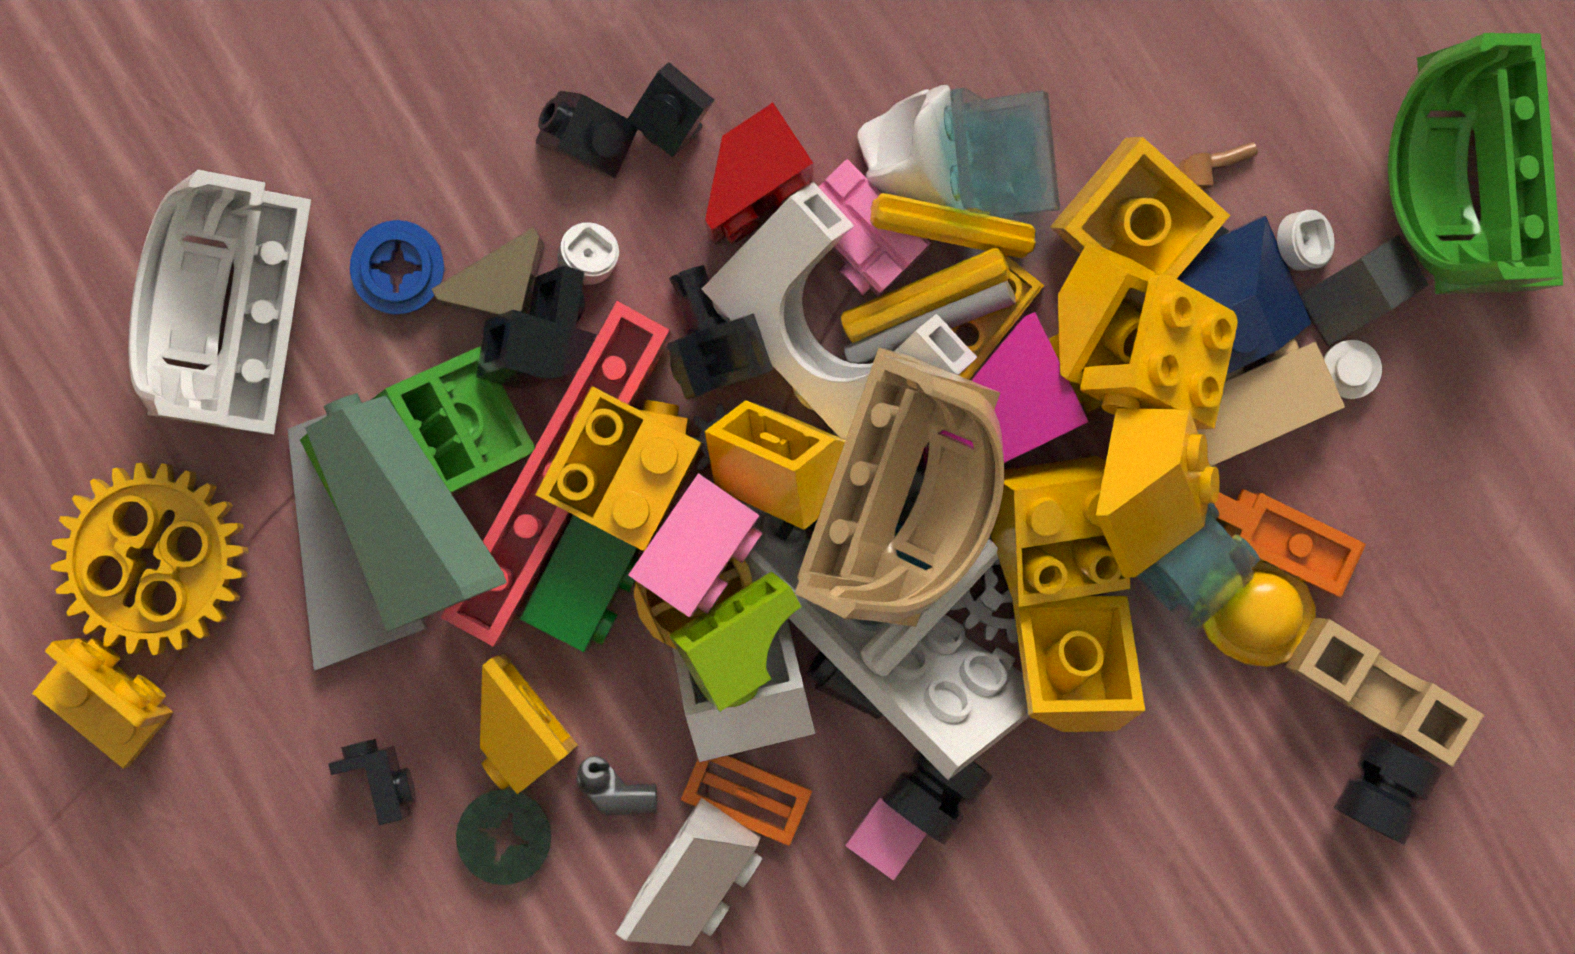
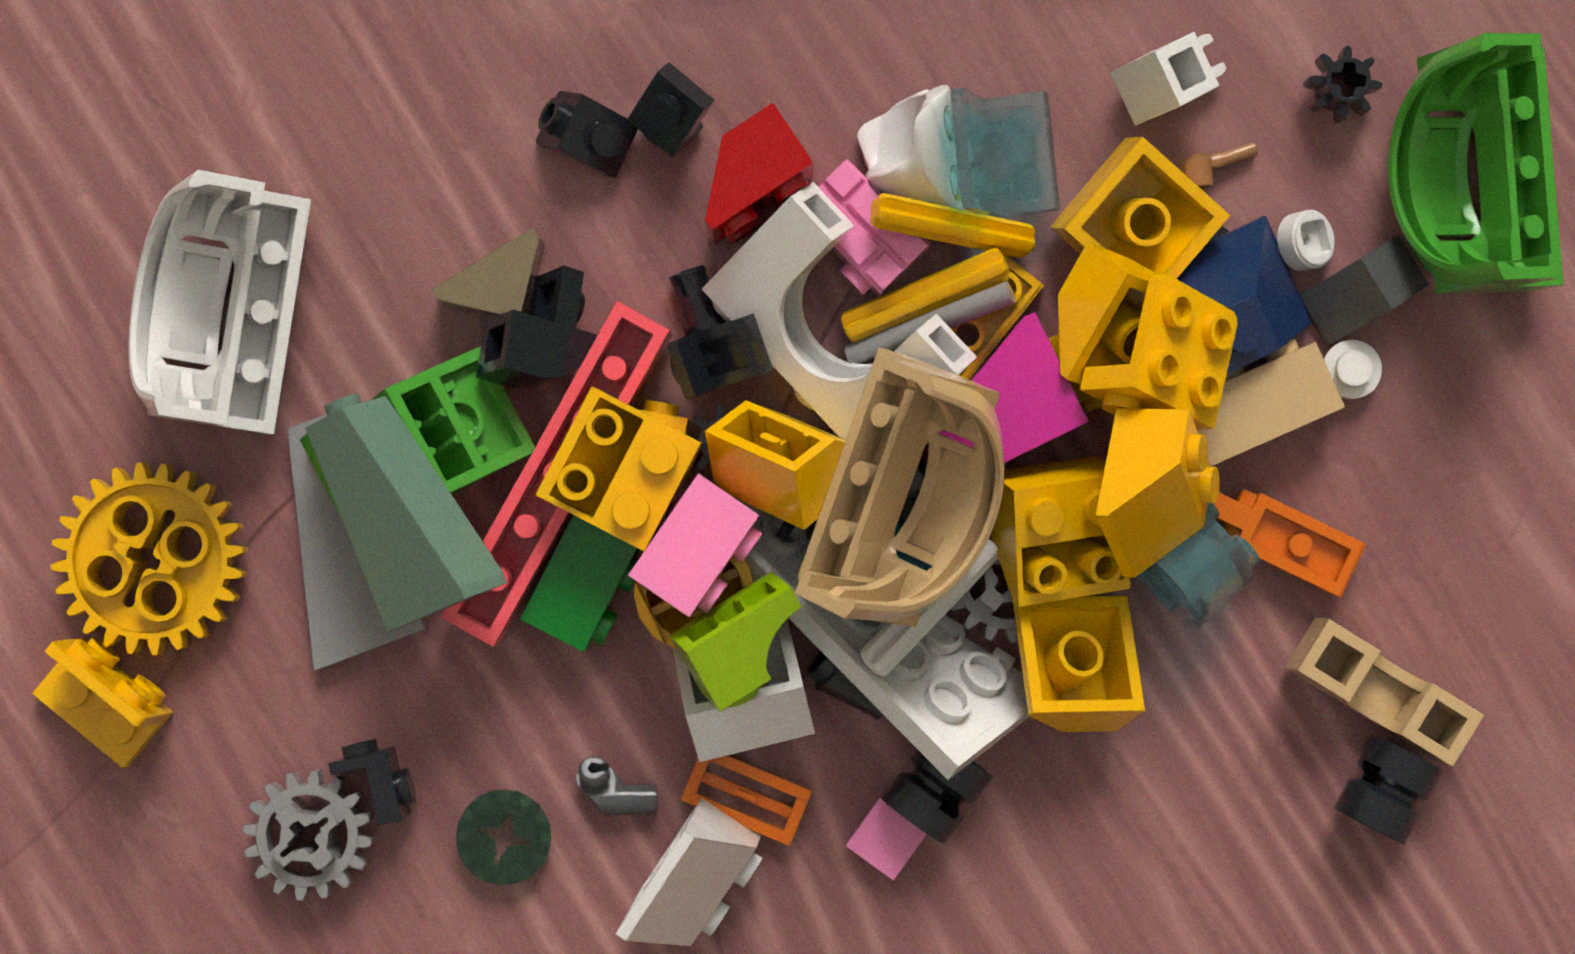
(294, 813): none -> light grey gear
(379, 247): blue gear -> none
(517, 728): yellow slope -> none
(590, 250): white tile -> none
(1167, 77): none -> white brick
(1263, 619): yellow hat -> none
(1355, 74): none -> black gear

